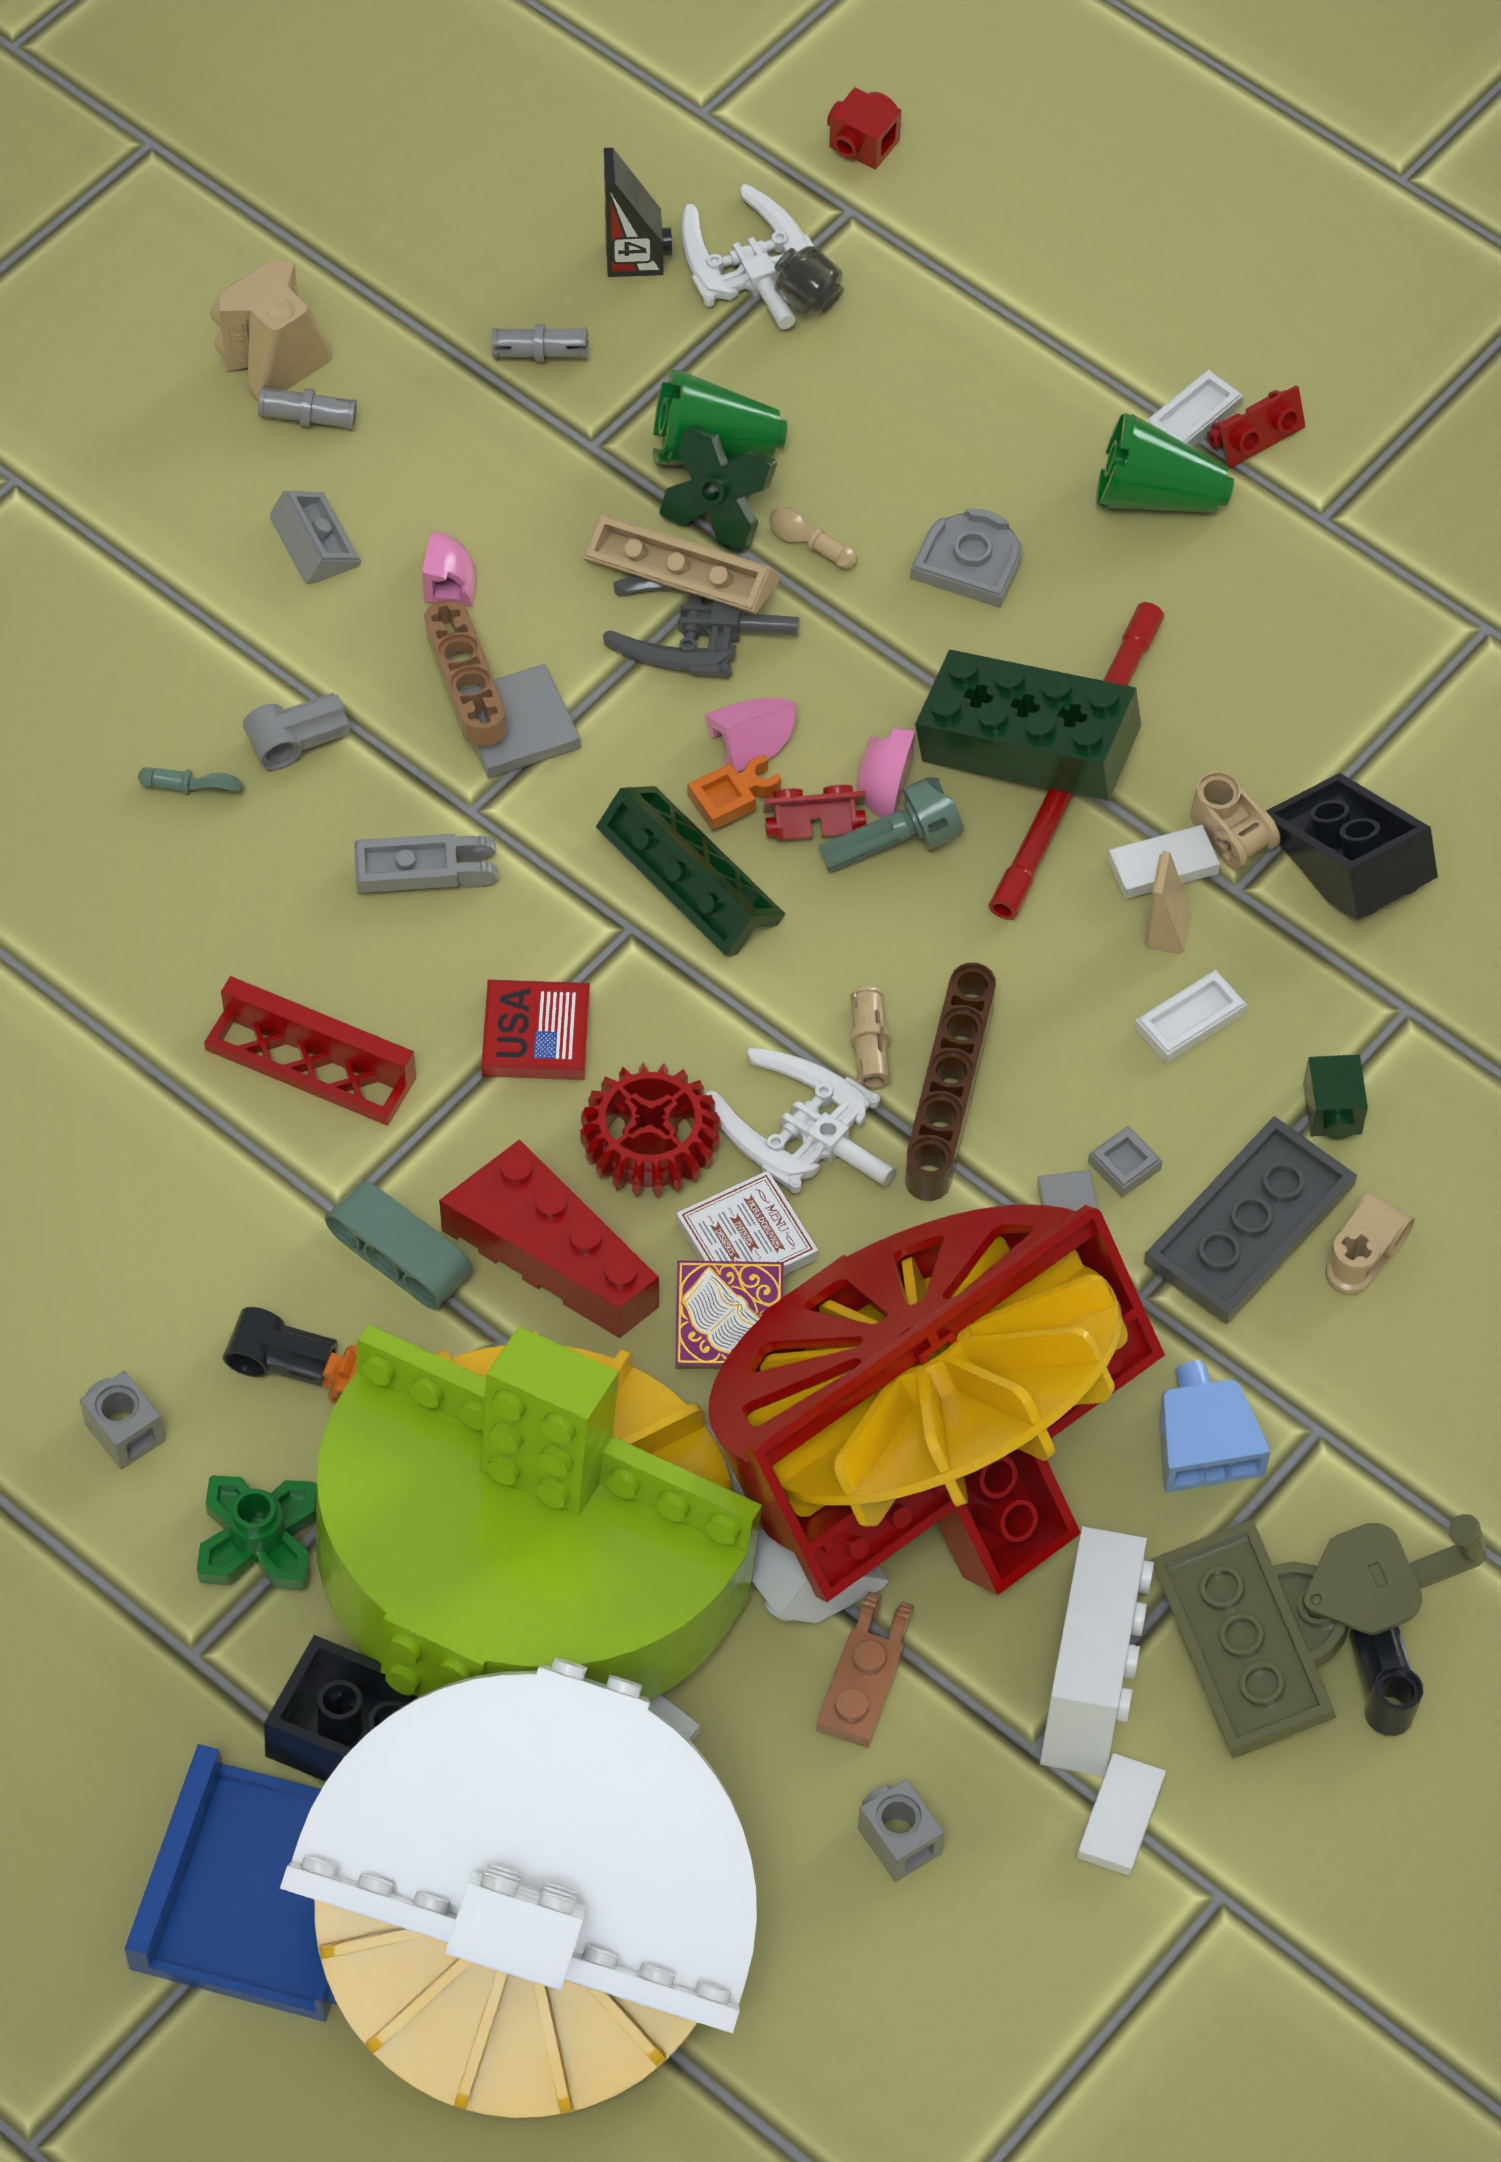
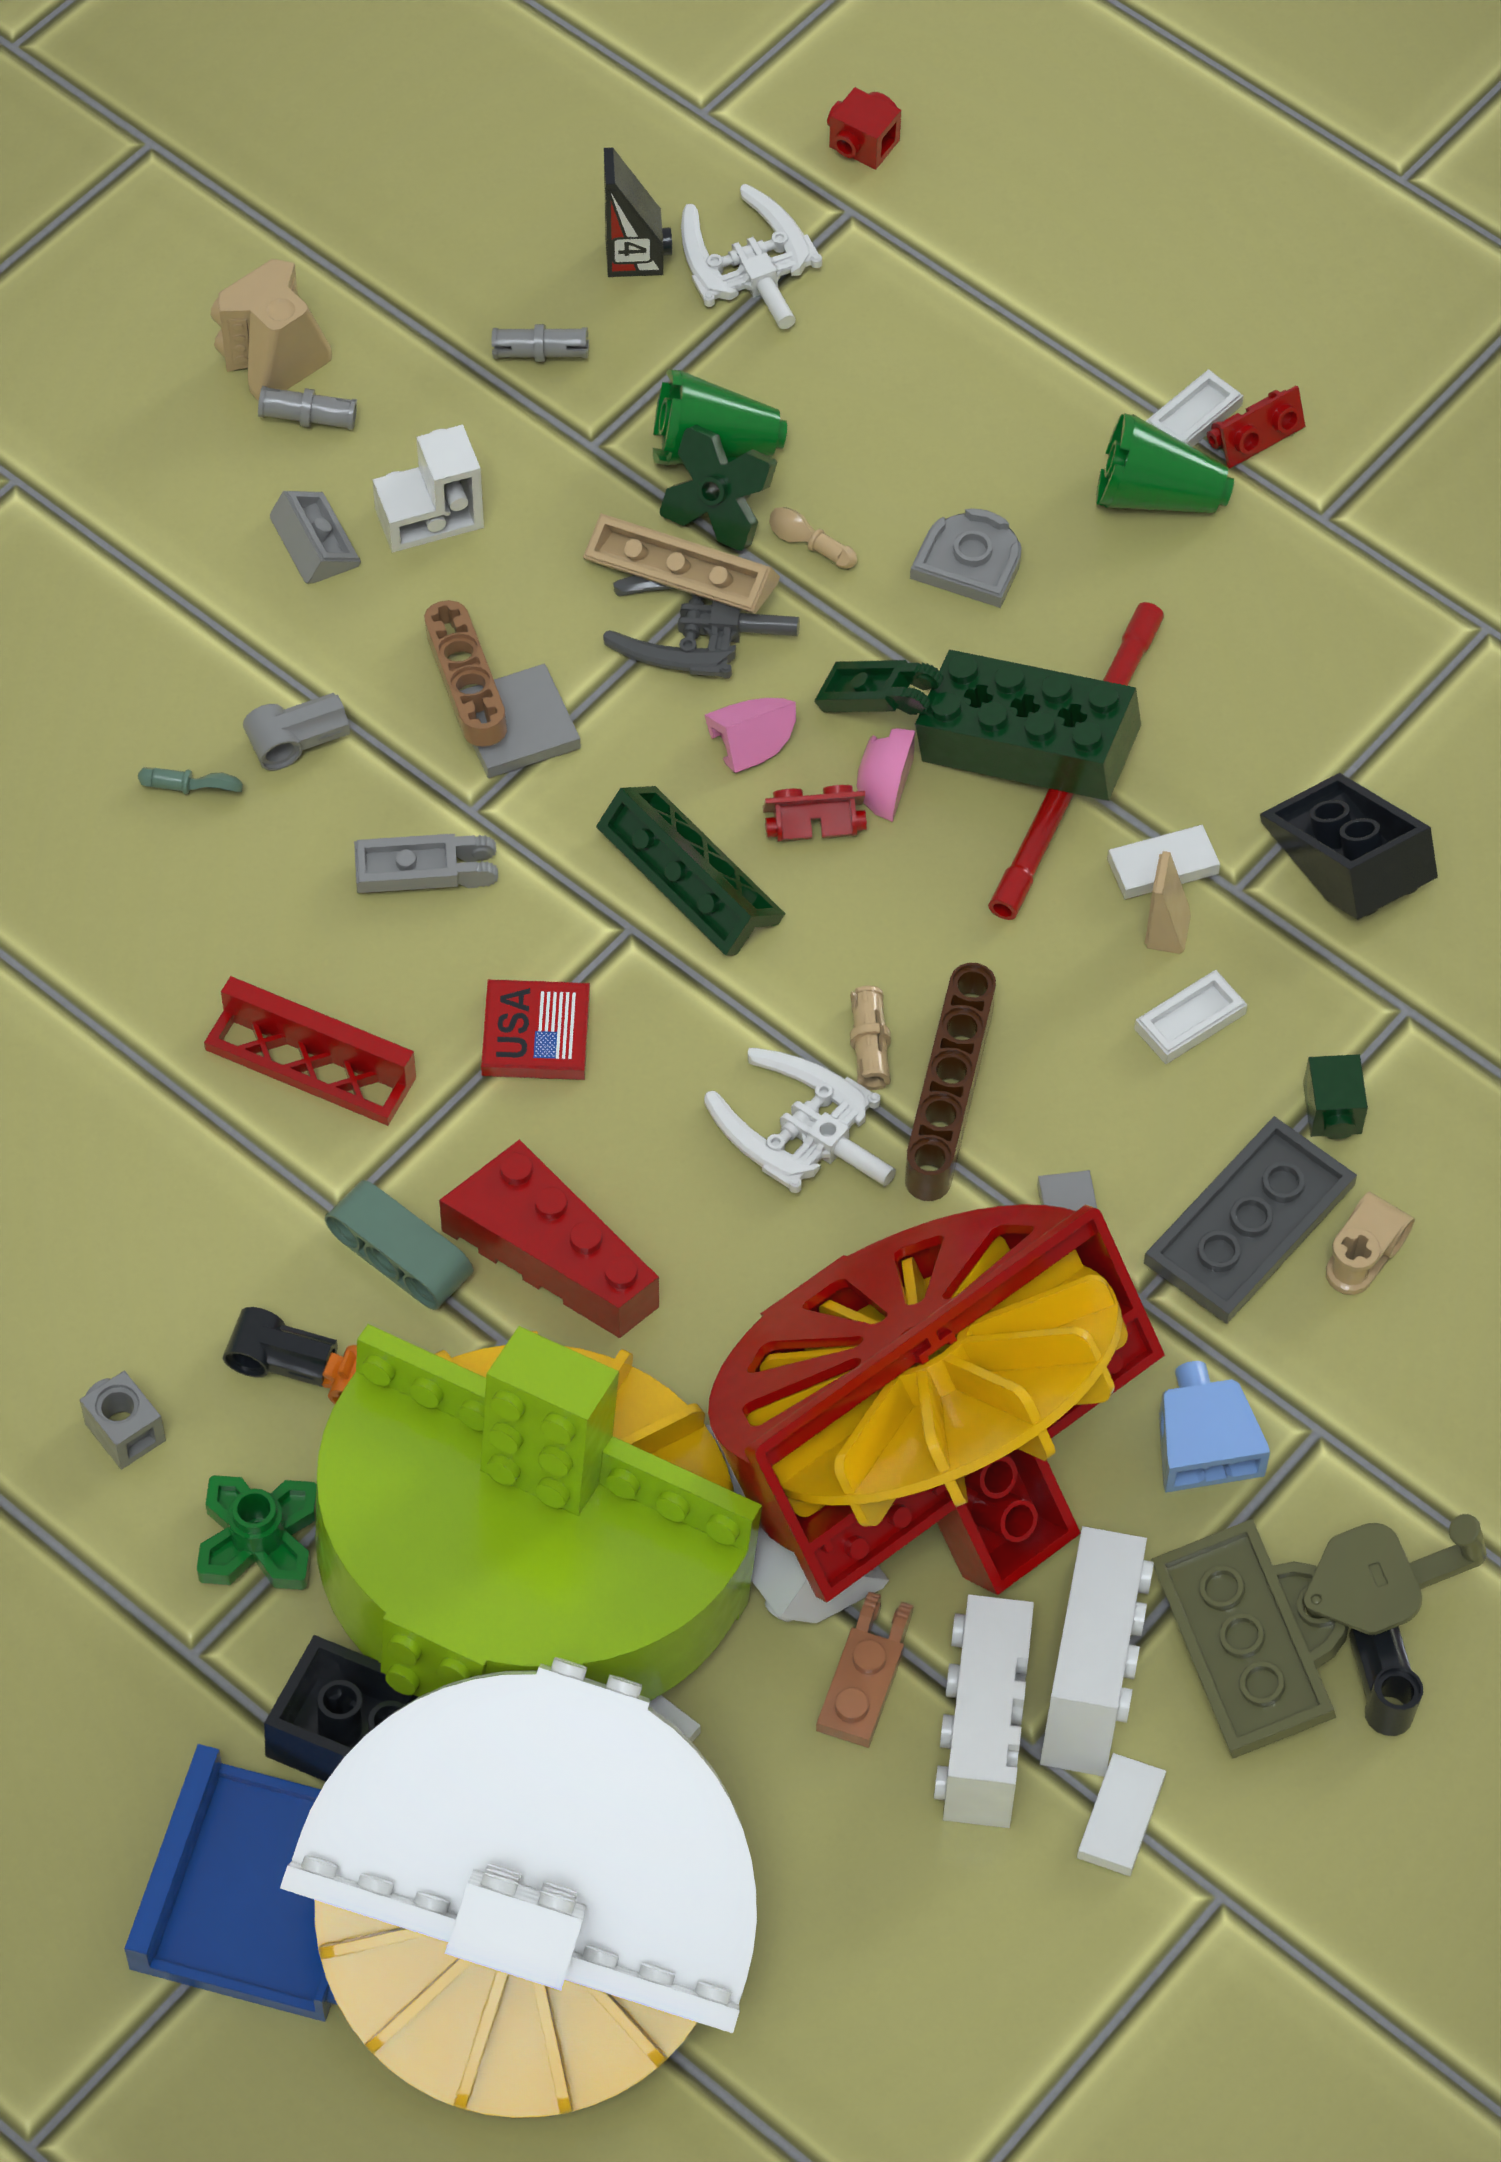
(435, 498): none -> white brick
(448, 571): bright pink brick -> none
(649, 1147): red gear -> none
(719, 1306): tile -> none
(731, 795): orange plate -> none
(748, 1225): white tile -> none
(808, 281): clear smoke head -> none
(878, 687): none -> dark green hinge
(900, 1851): light grey brick -> none
(926, 814): sand green piece -> none
(987, 1711): none -> white wedge
(1125, 1161): light grey tile -> none
(1237, 826): tan piece -> none

